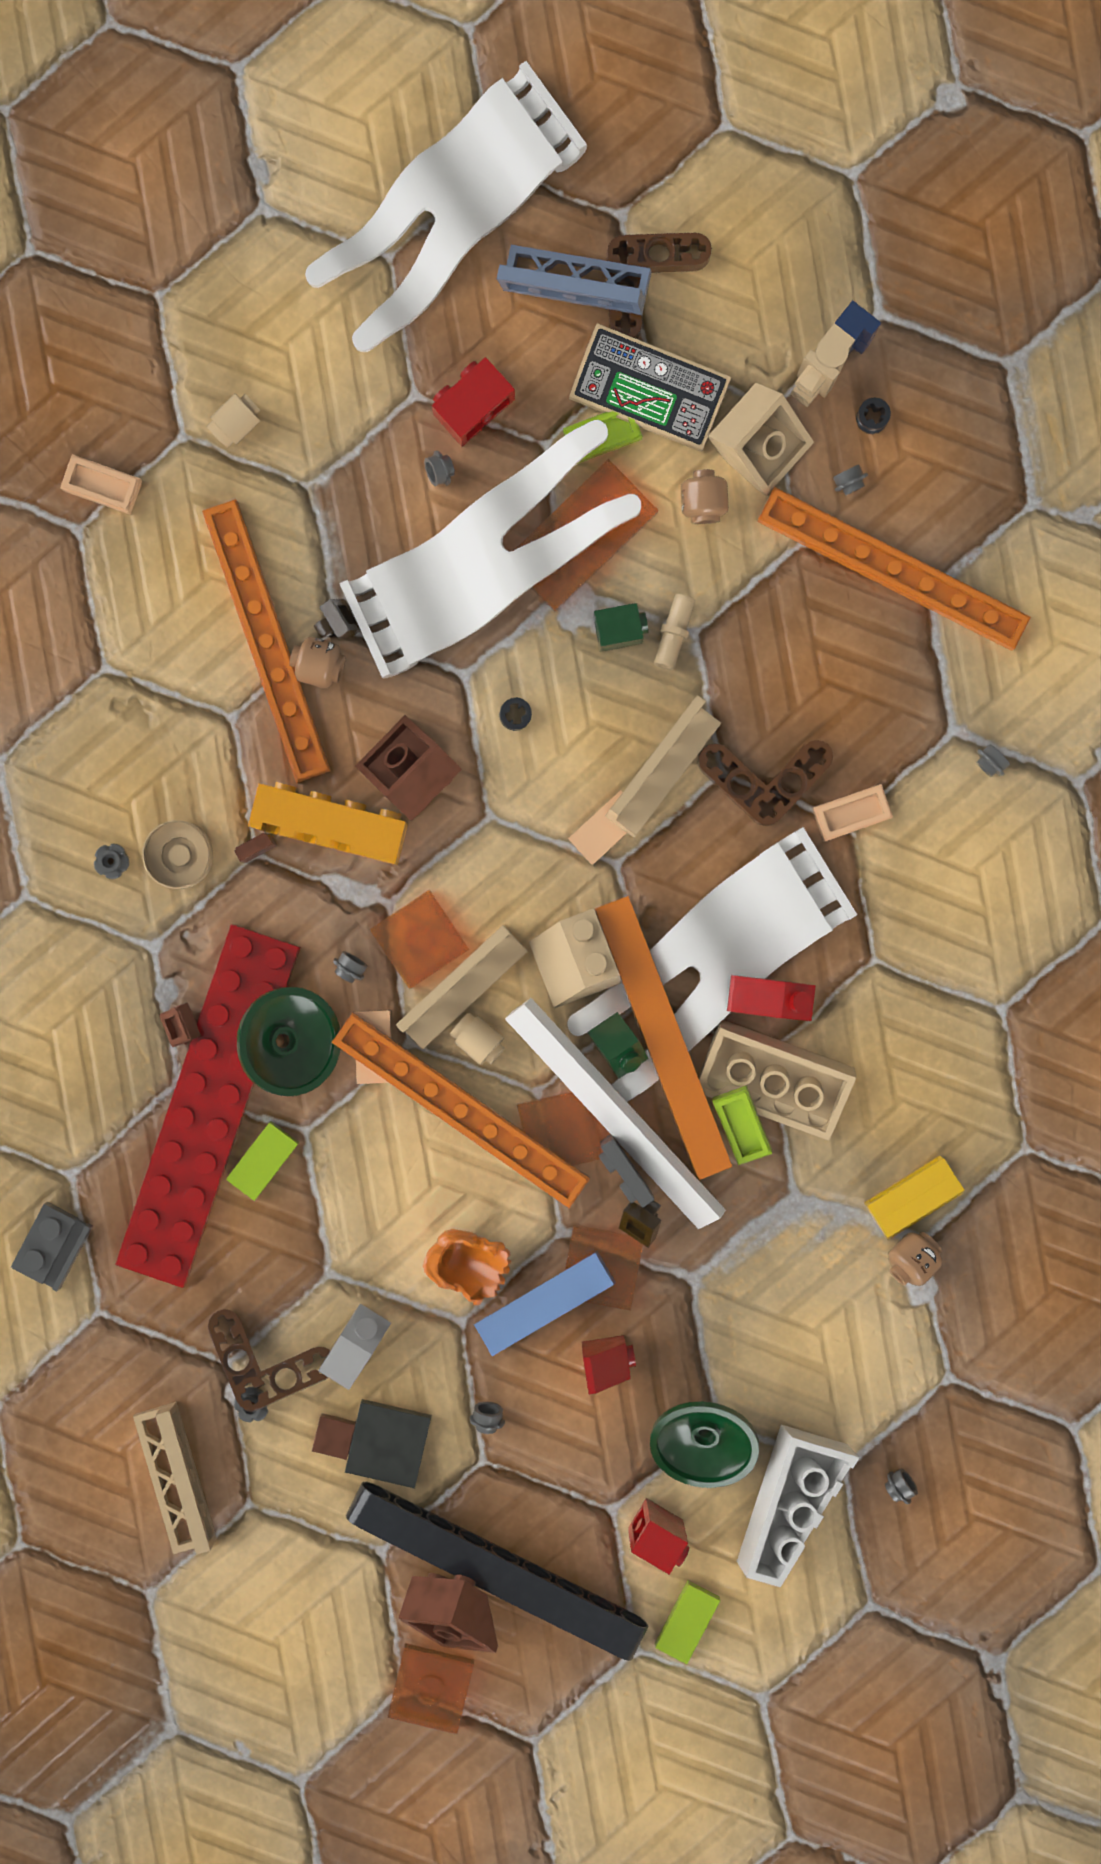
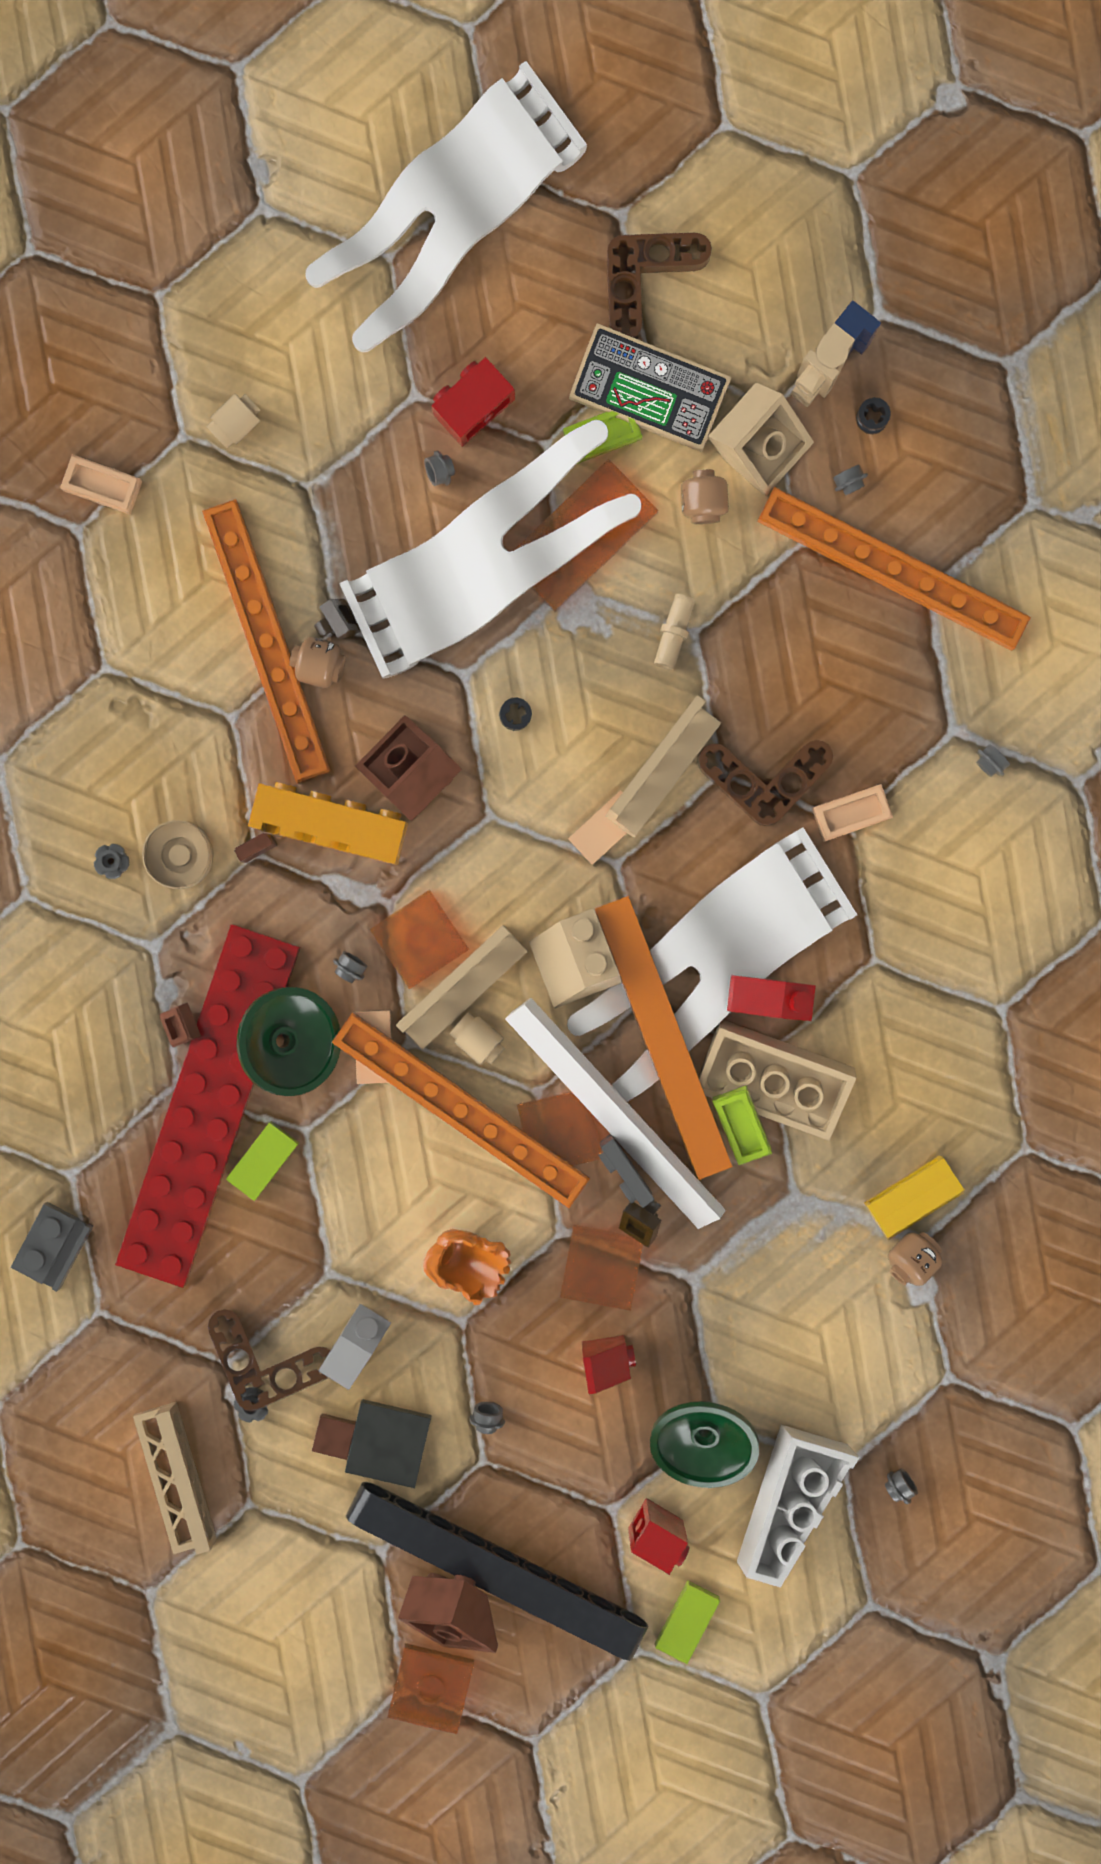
(545, 1303): medium blue tile -> none
(573, 287): sand blue fence -> none
(618, 1045): dark green brick -> none
(620, 627): dark green brick -> none

